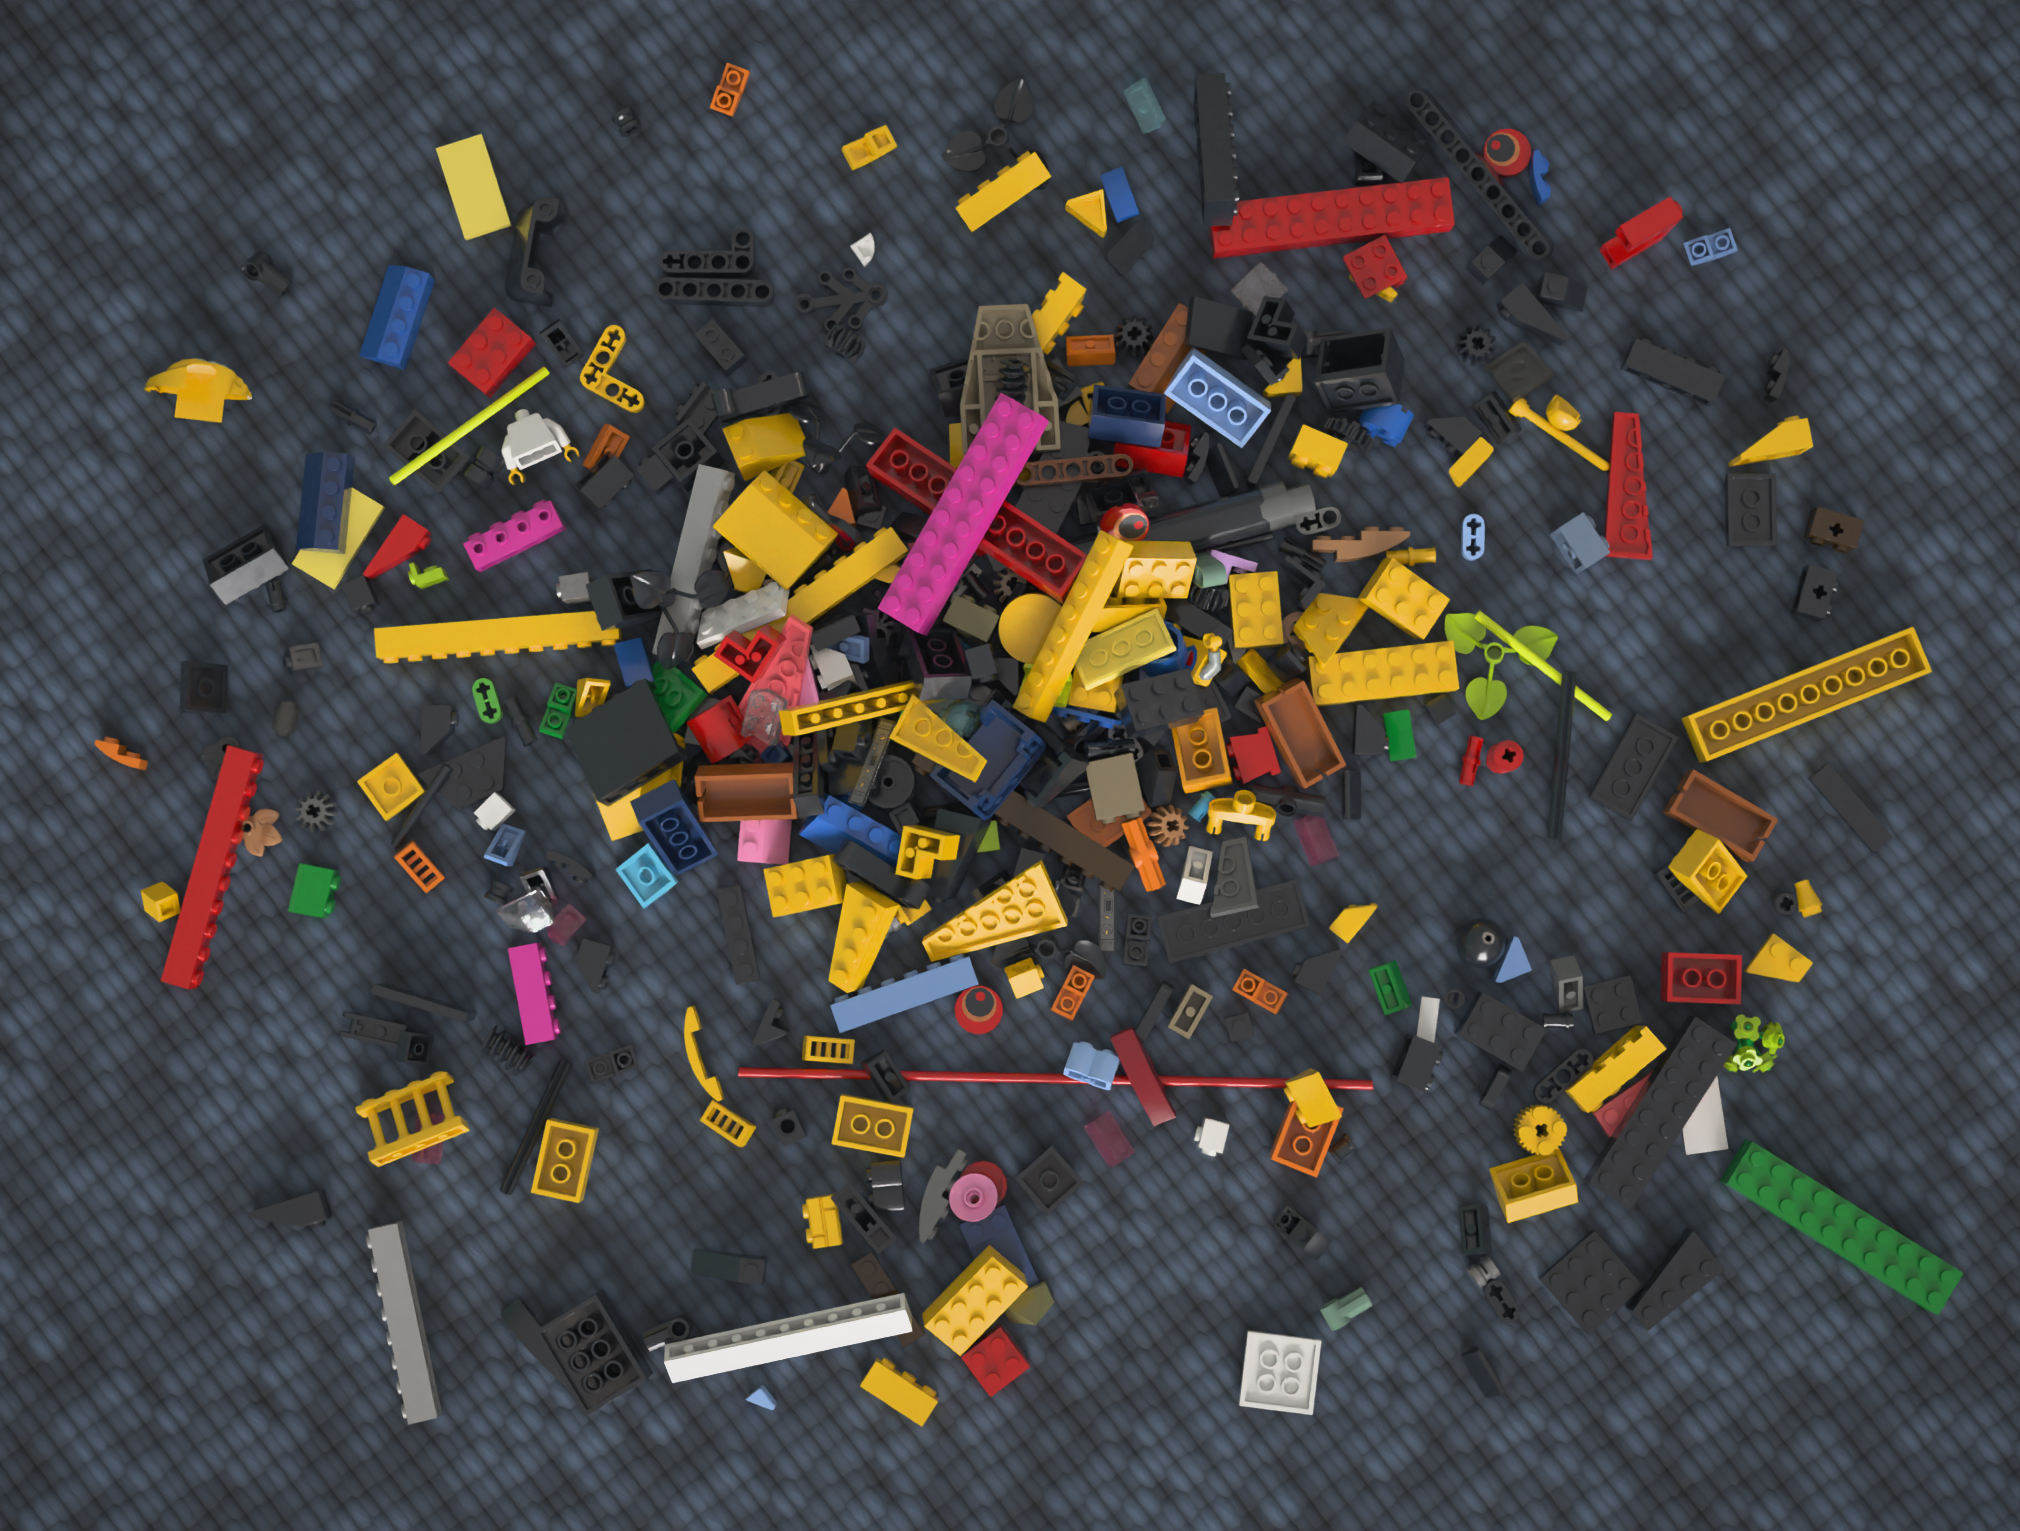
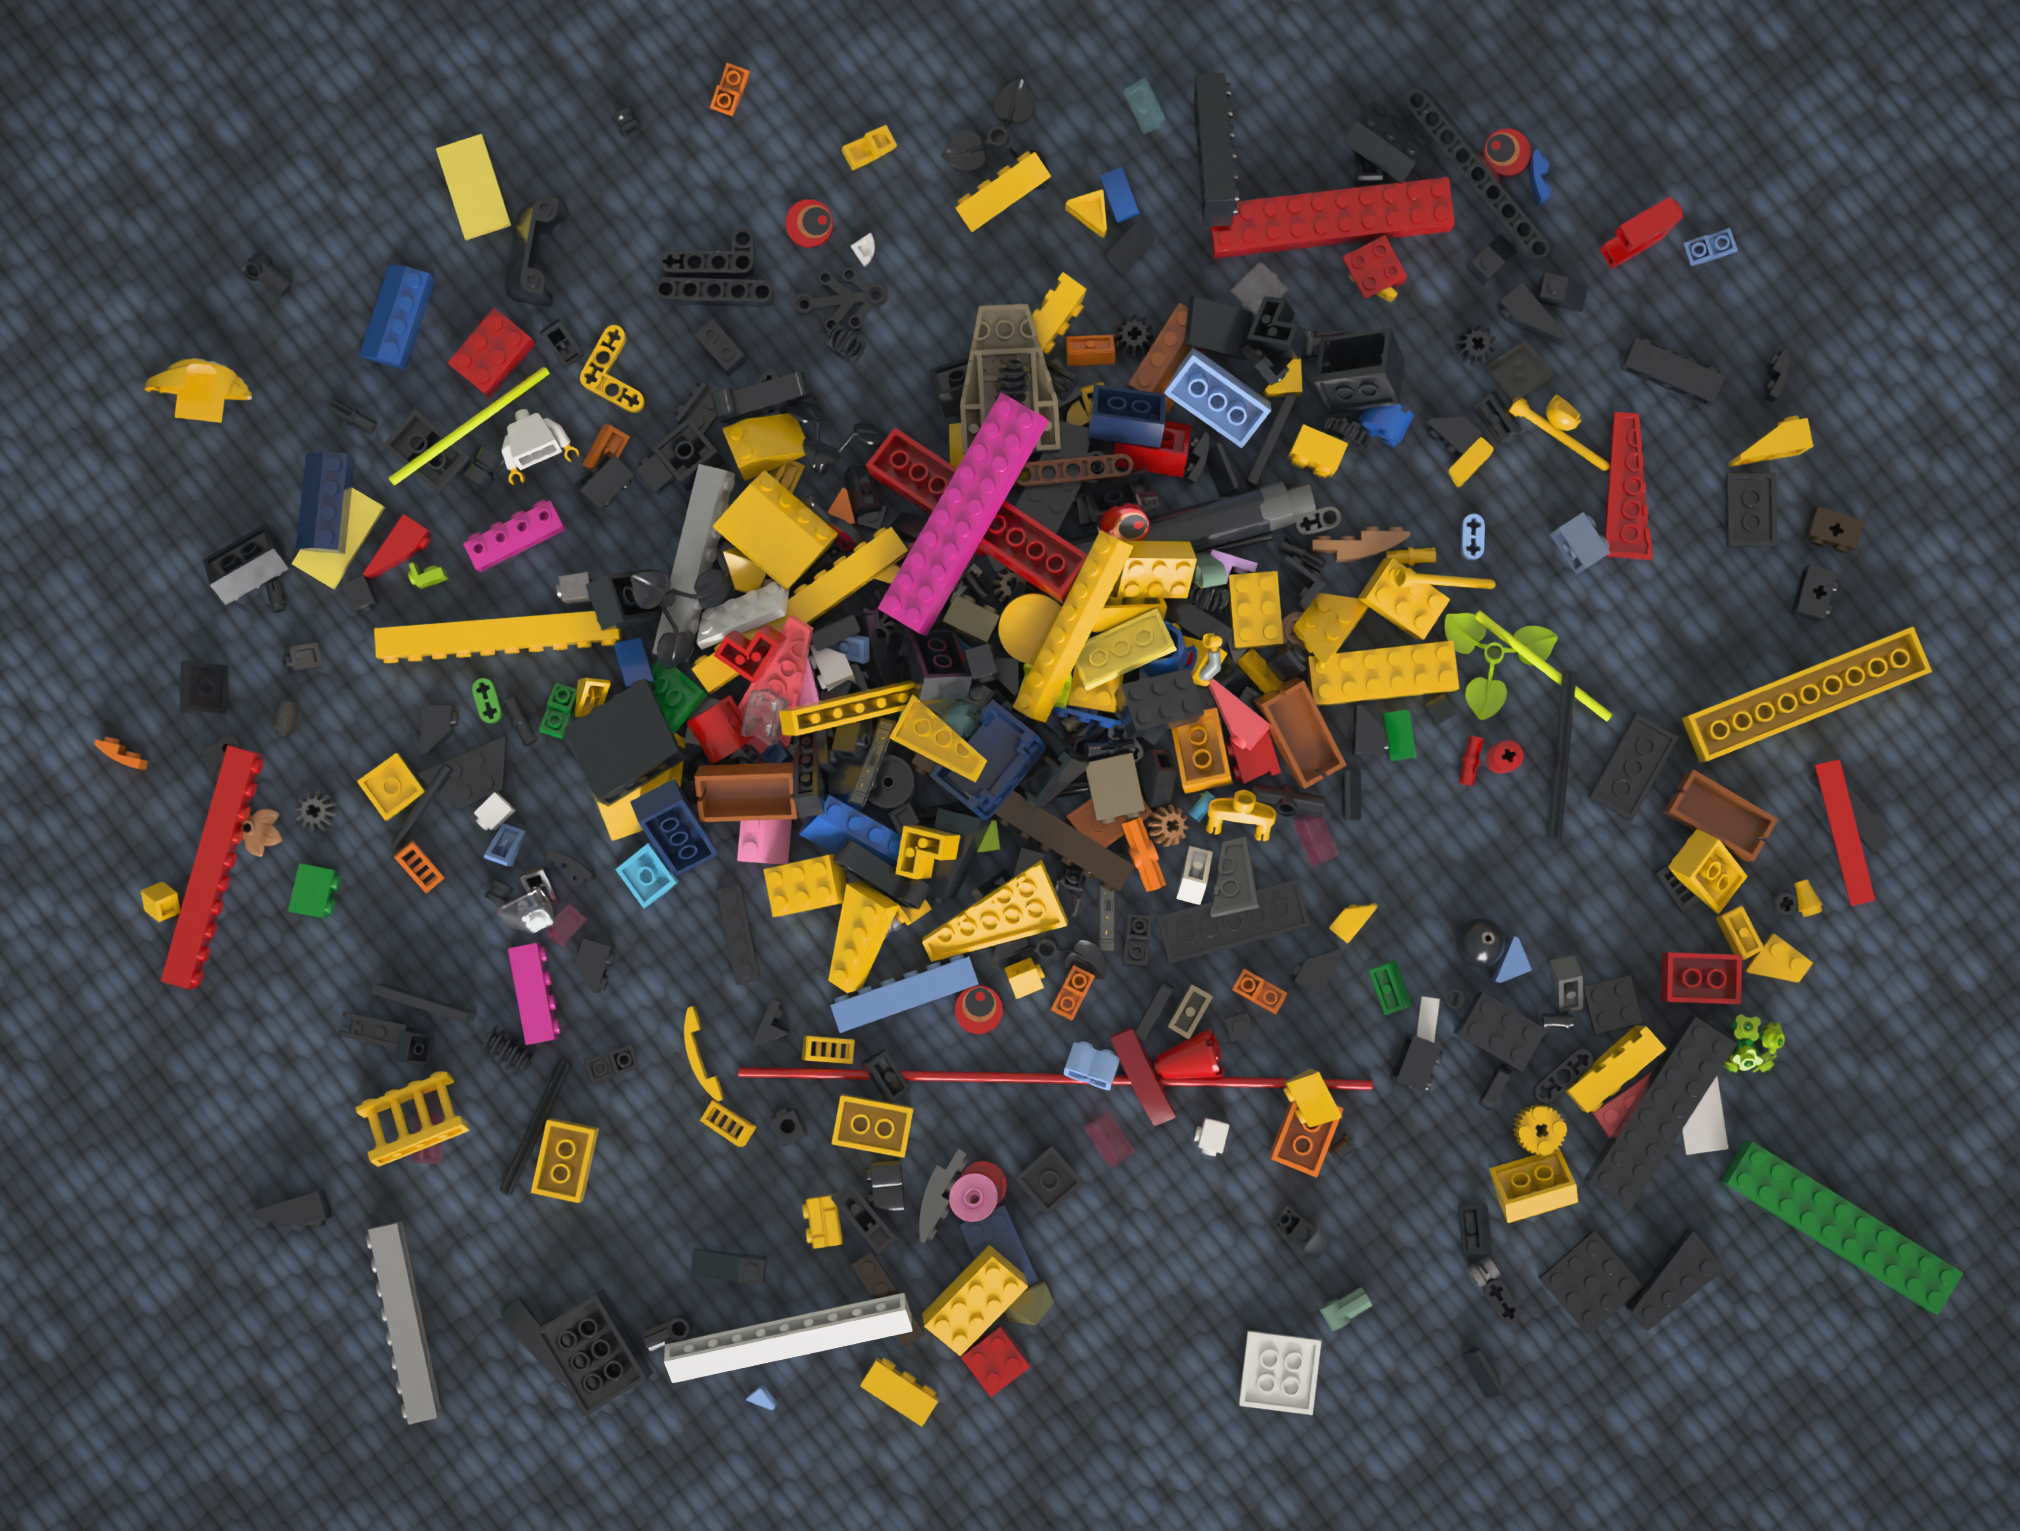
(809, 223): none -> tile
(1191, 1058): none -> red cone
(1242, 722): none -> coral slope
(1406, 577): none -> yellow piece
(1740, 933): none -> yellow slope
(1844, 832): none -> red tile

